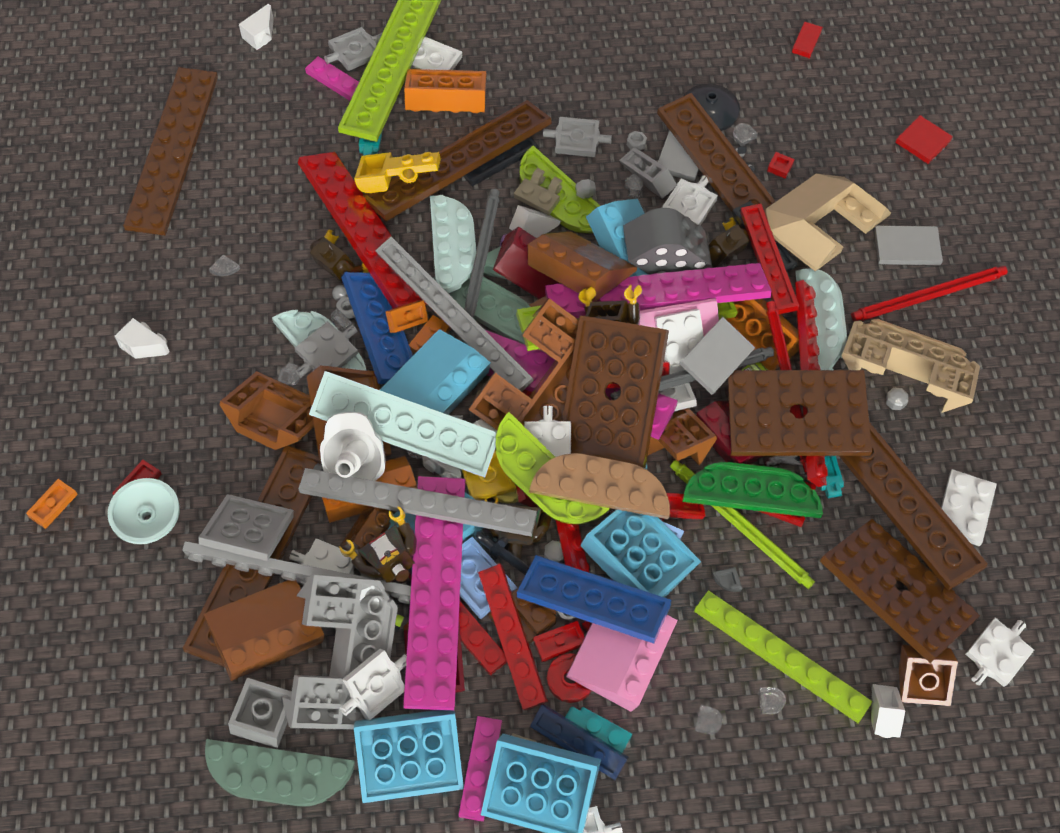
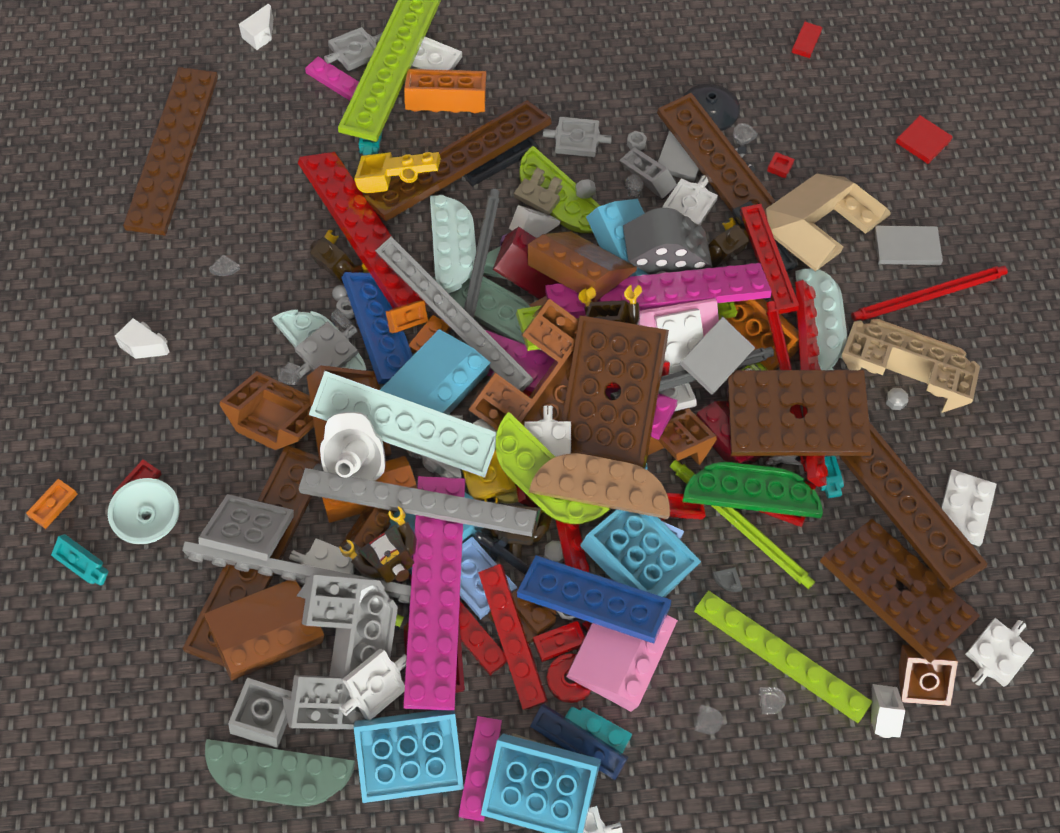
(79, 560): none -> teal hinge

